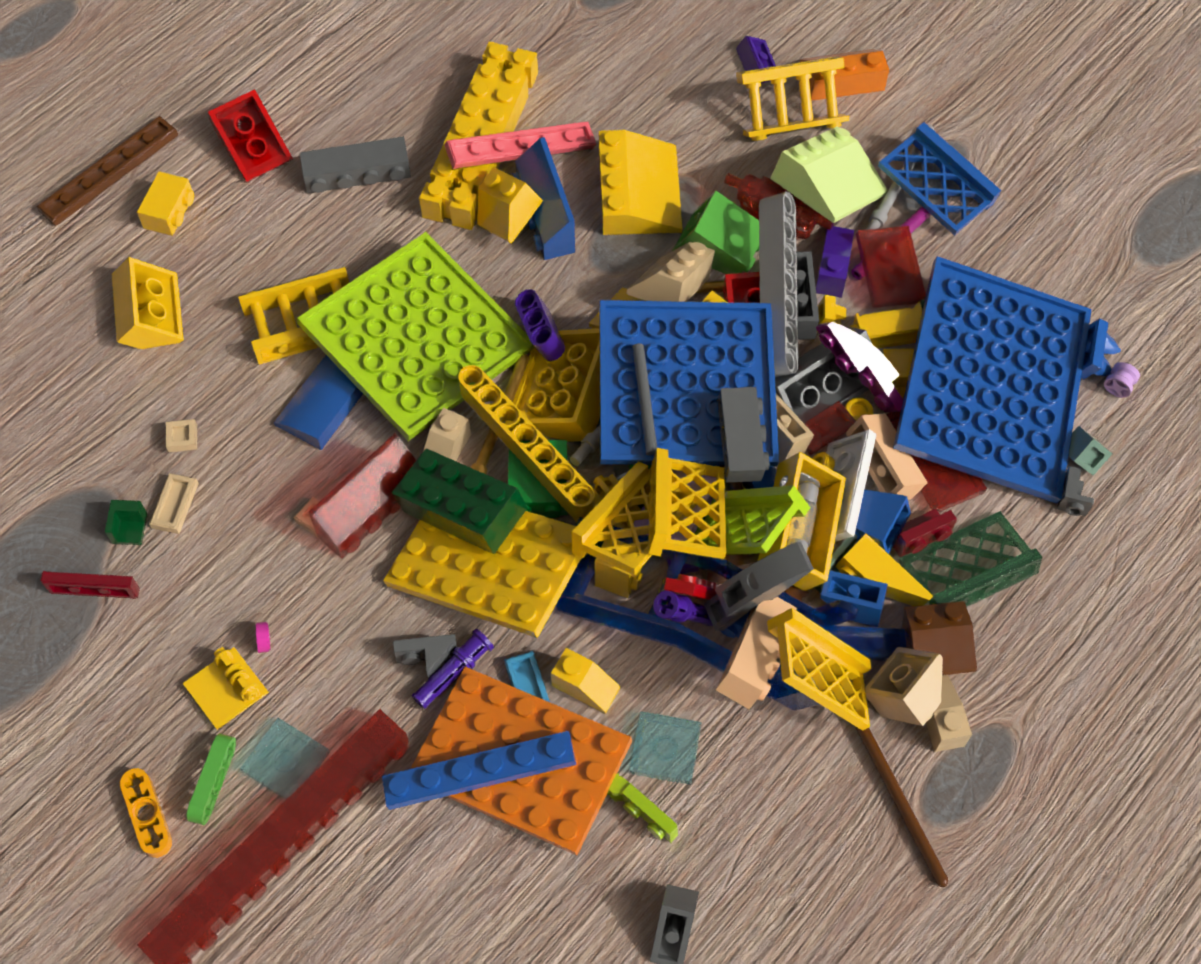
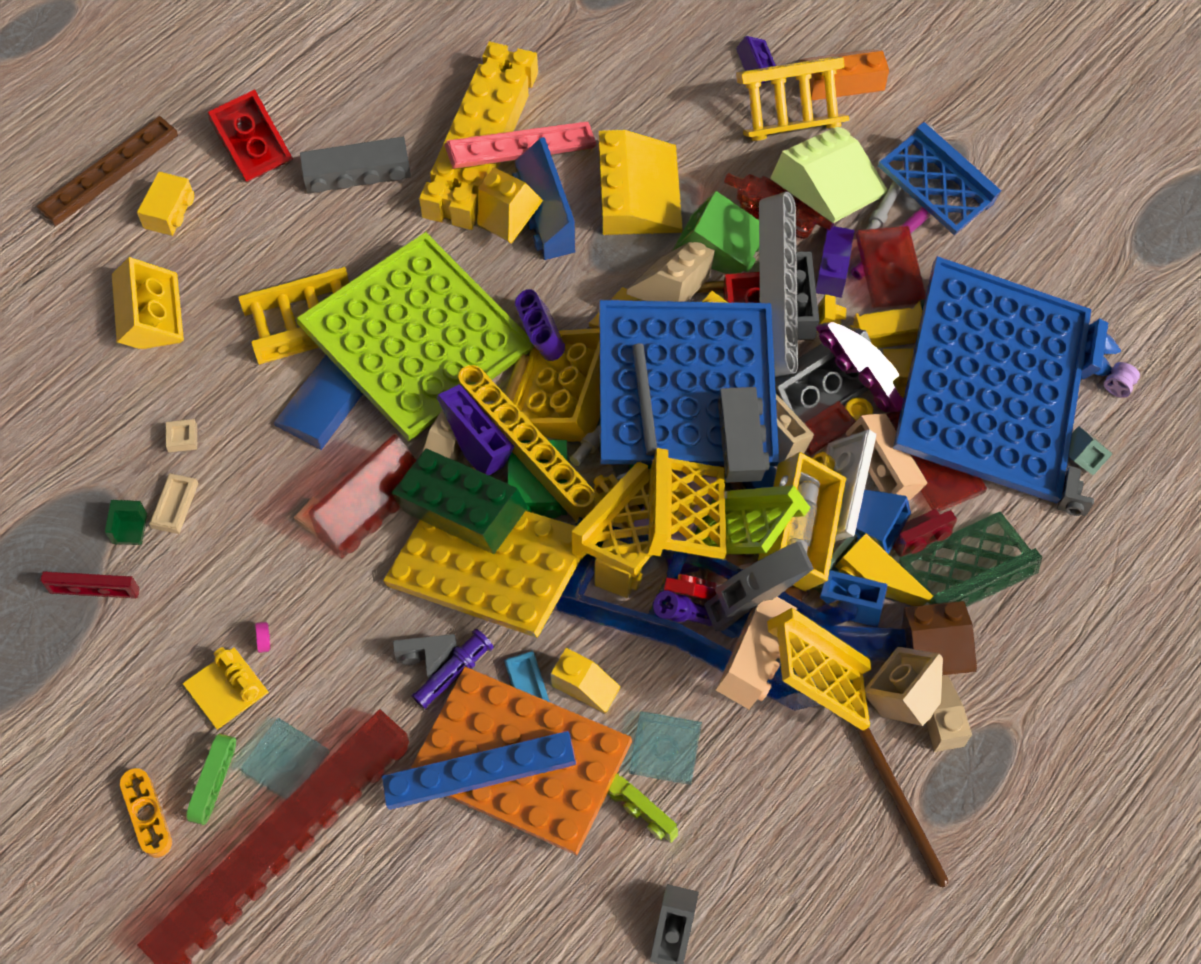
(475, 432): none -> dark purple slope

